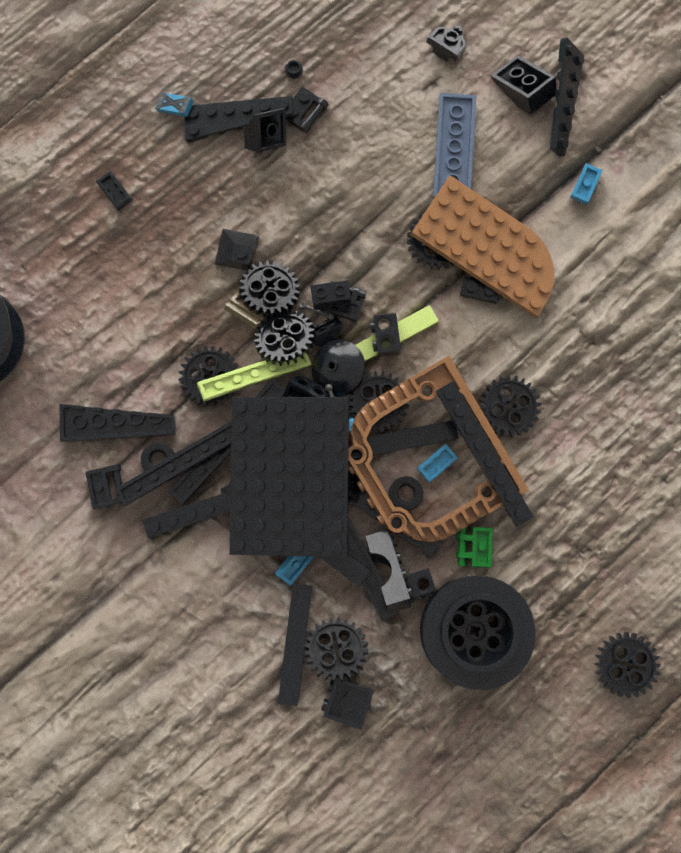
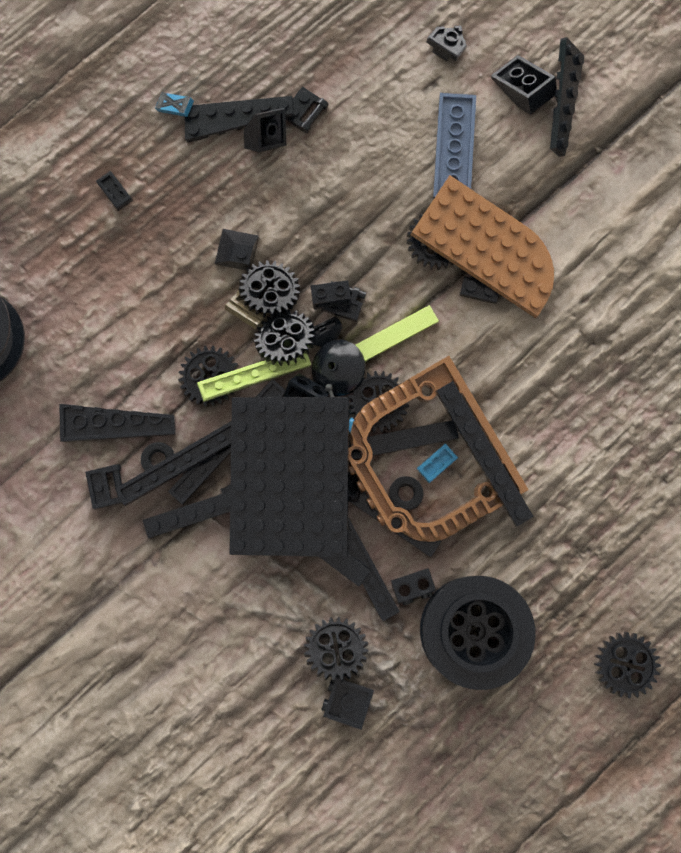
(292, 568): dark azure plate -> none
(293, 69): black plate -> none
(294, 644): black tile -> none
(302, 305): dark grey hinge -> none
(390, 334): black brick -> none
(394, 591): arch -> none
(481, 547): green plate -> none
(525, 413): black gear -> none
(586, 183): dark azure plate -> none

